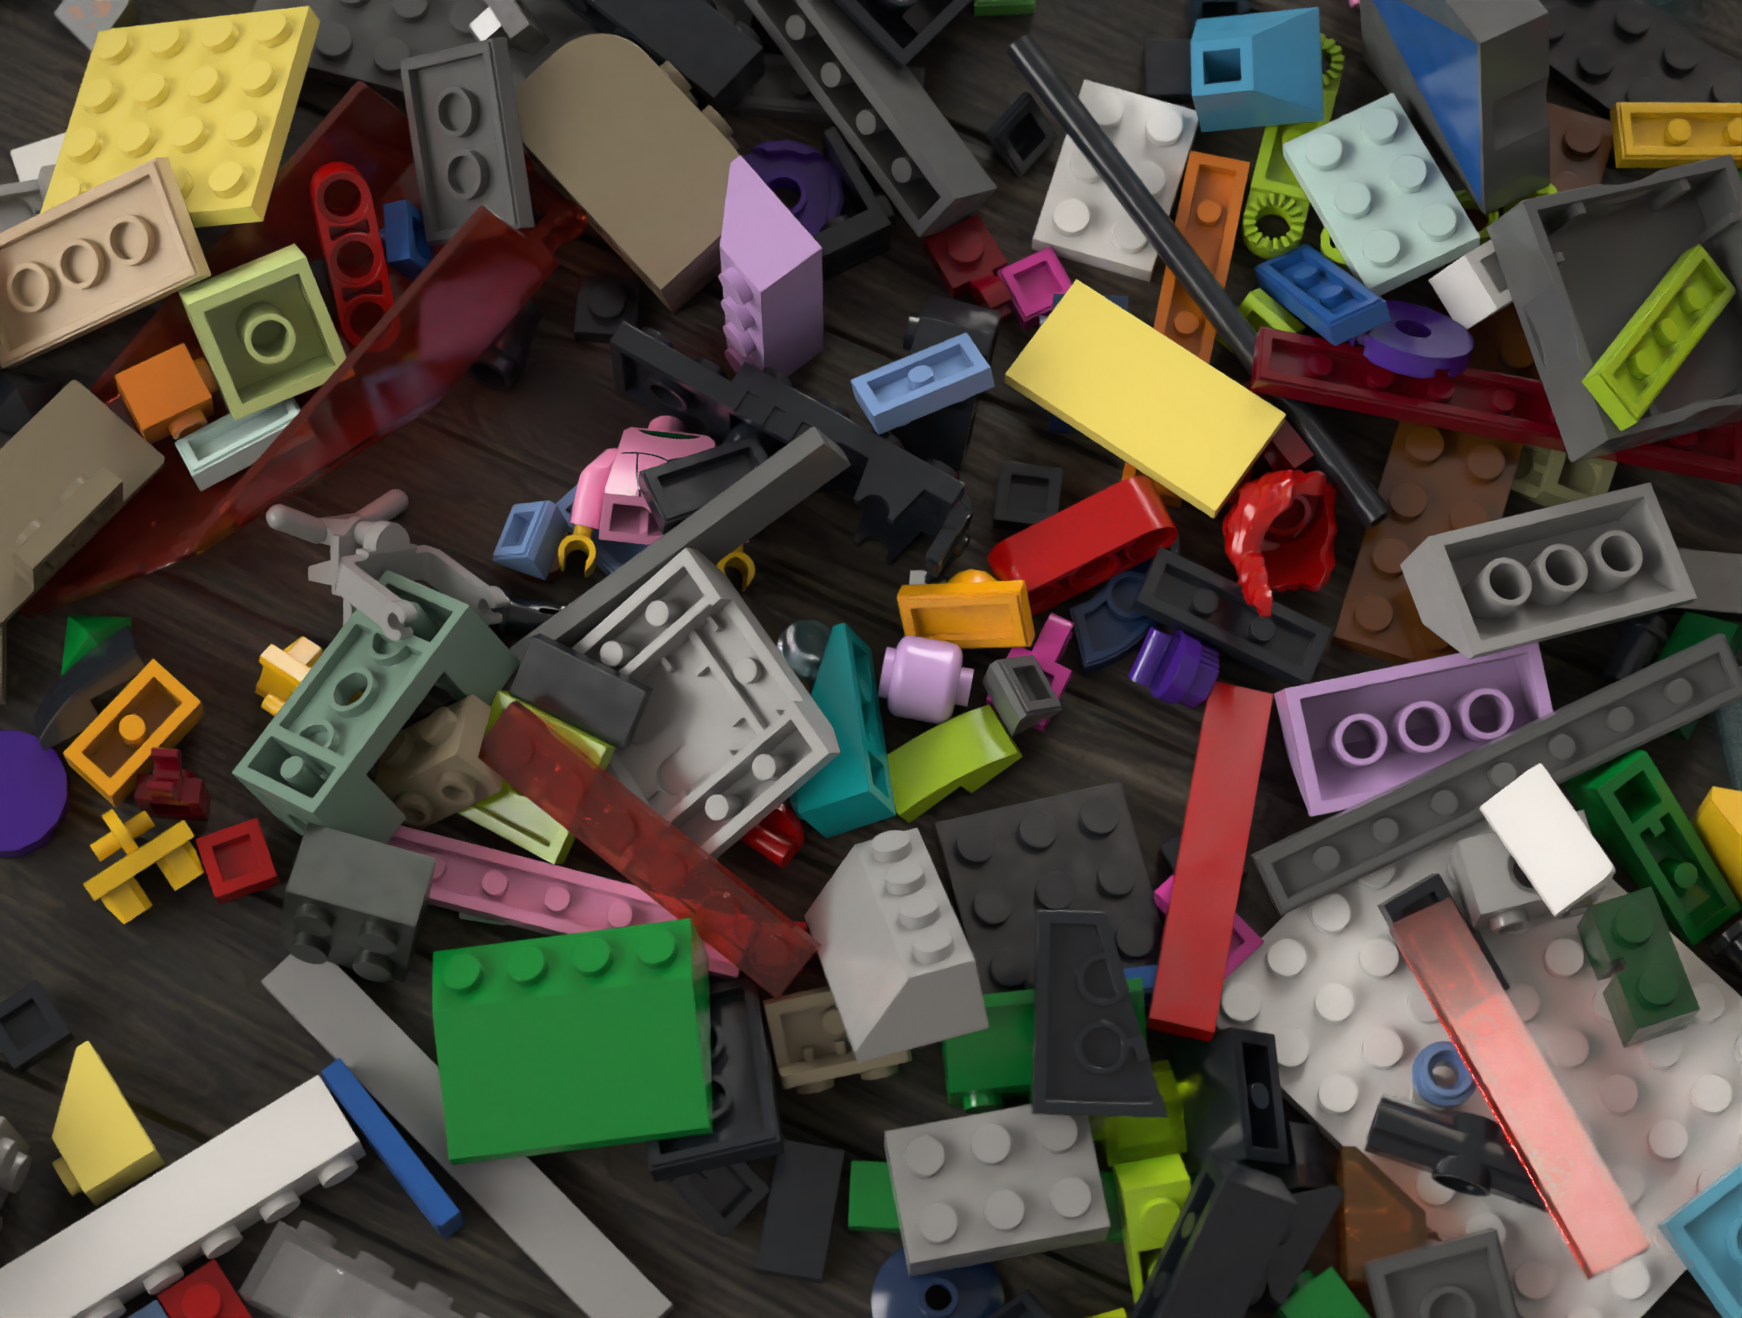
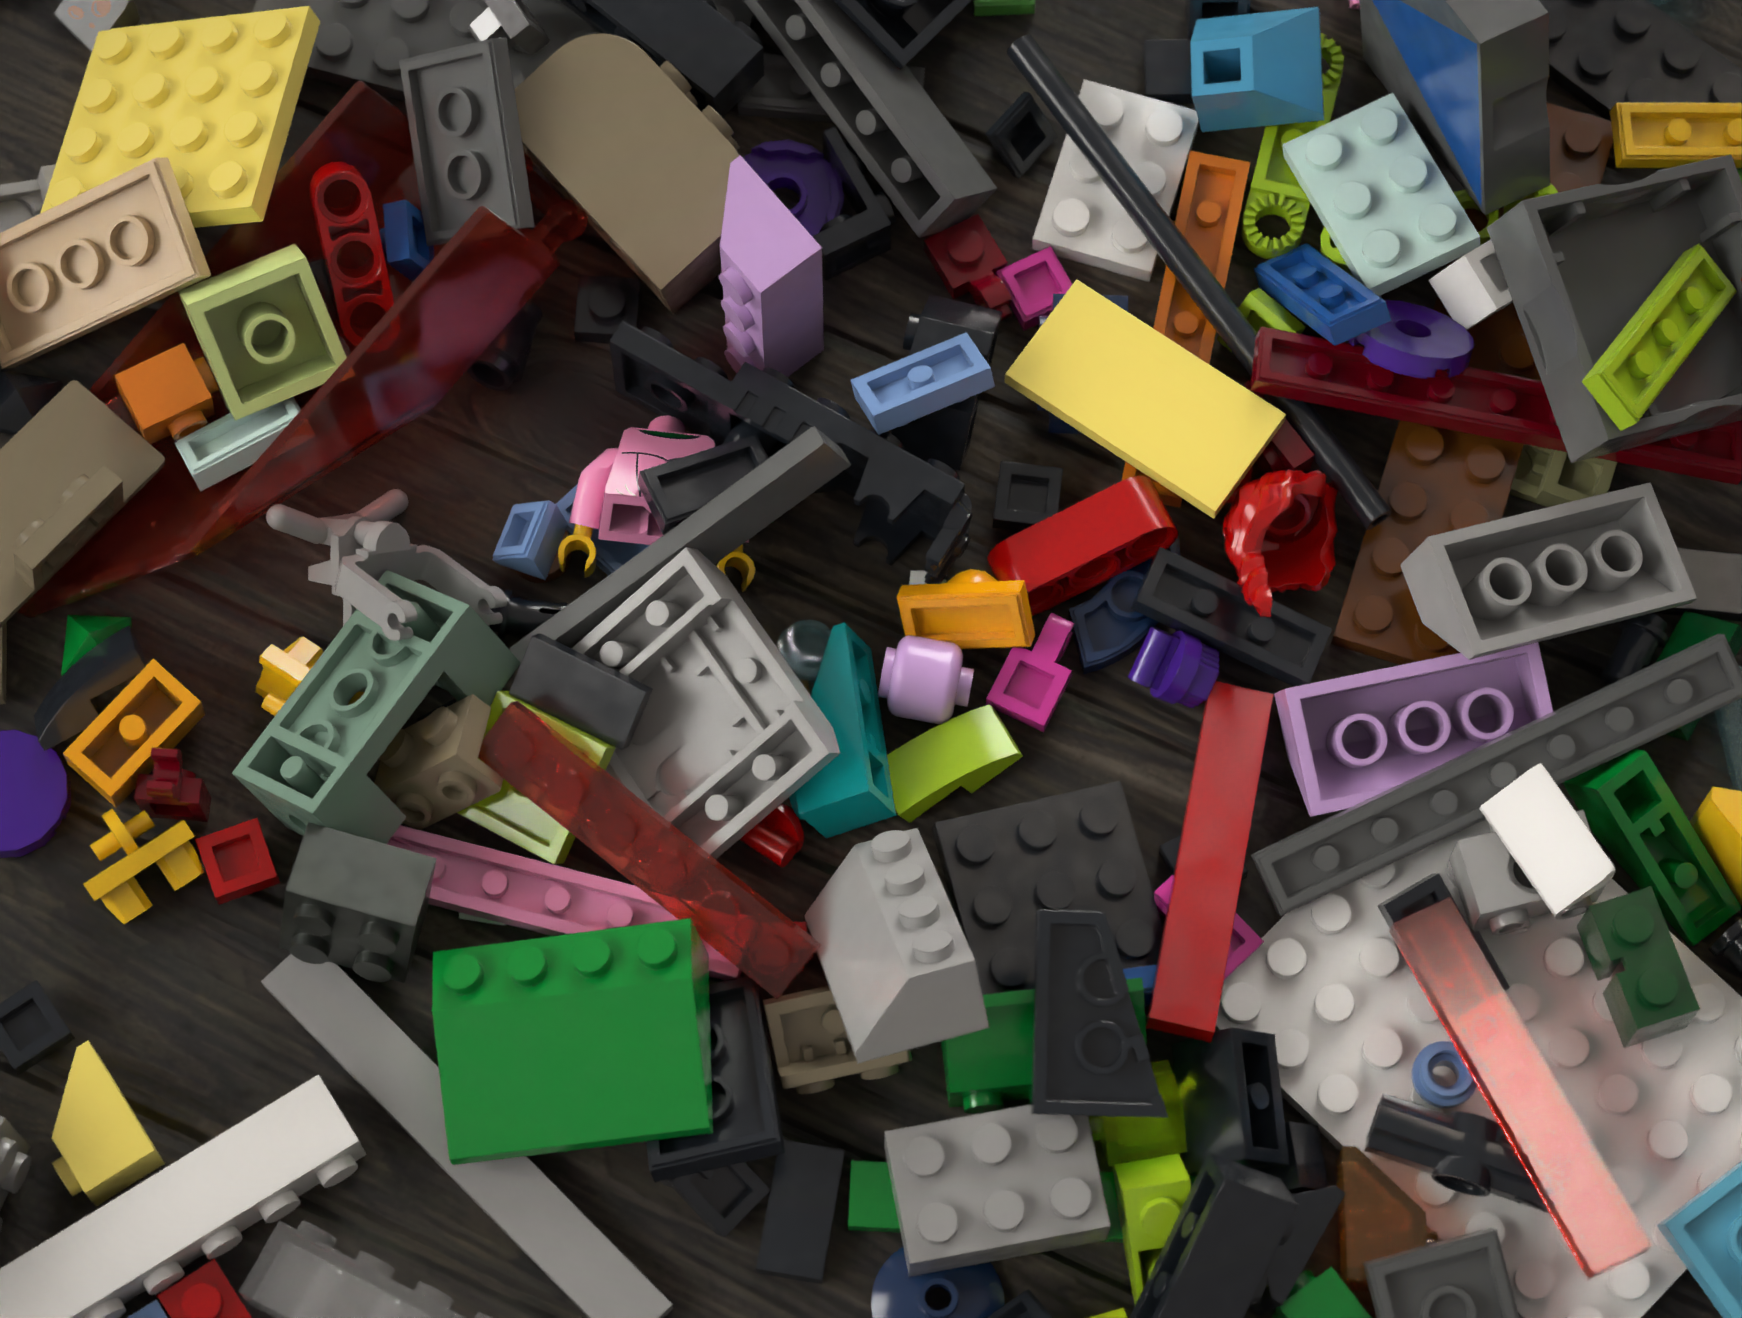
(33, 156): white sticker -> none
(392, 1149): blue tile -> none
(1020, 693): dark grey slope -> none

